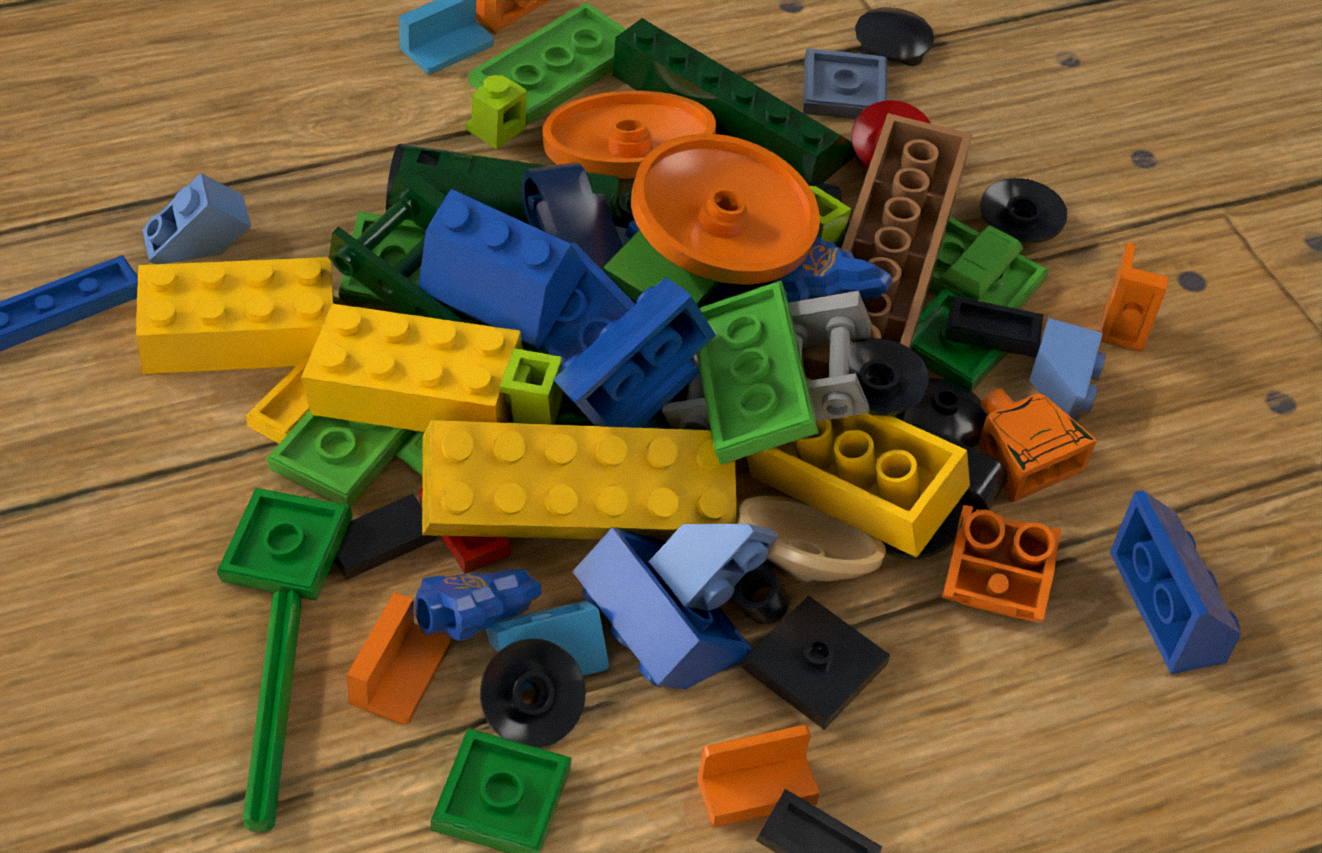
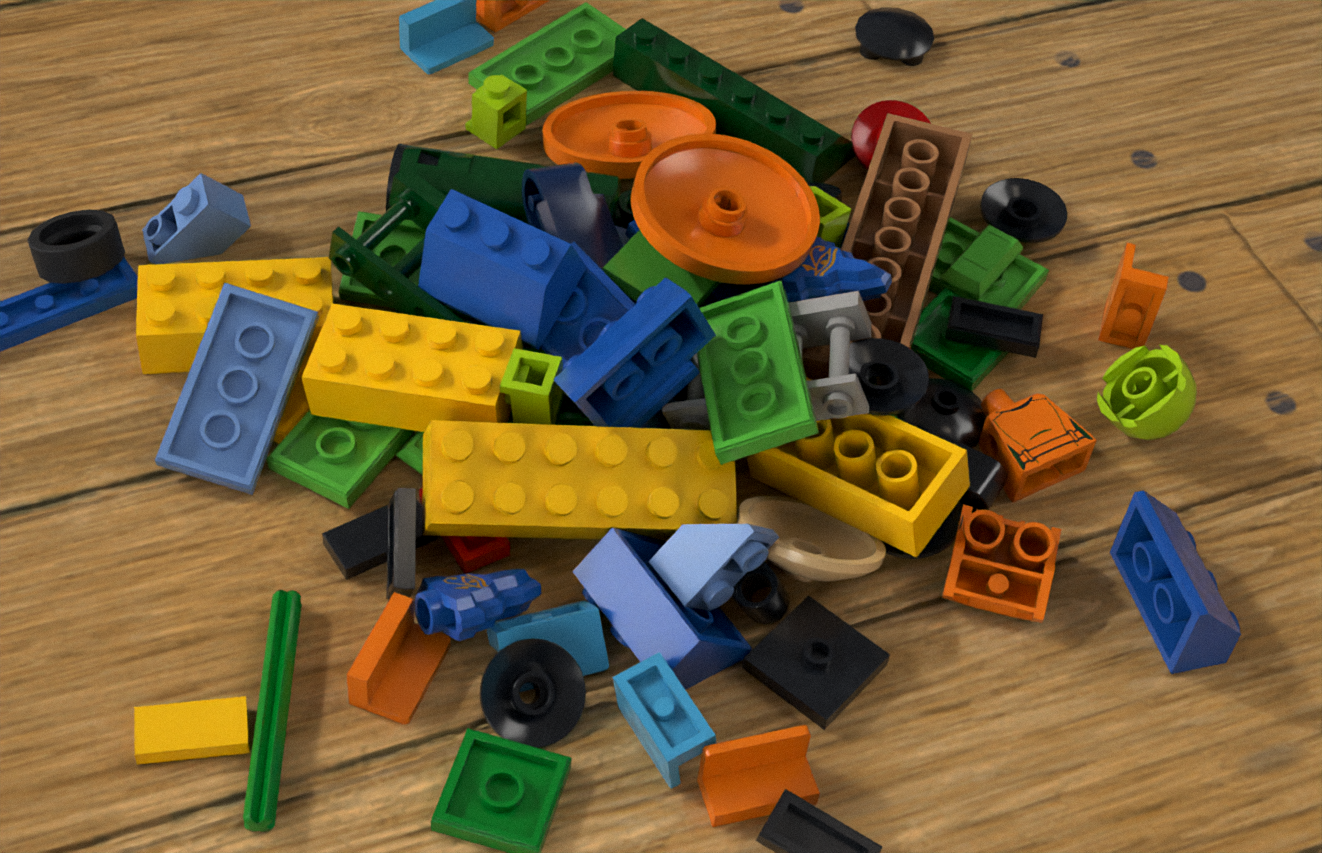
(76, 246): none -> black tyre
(191, 730): none -> yellow tile
(237, 389): none -> medium blue tile
(285, 543): green tile -> none
(401, 542): none -> black tile
(662, 715): none -> dark azure panel
(842, 82): sand blue tile -> none
(1066, 364): medium blue slope -> none
(1148, 393): none -> lime cylinder

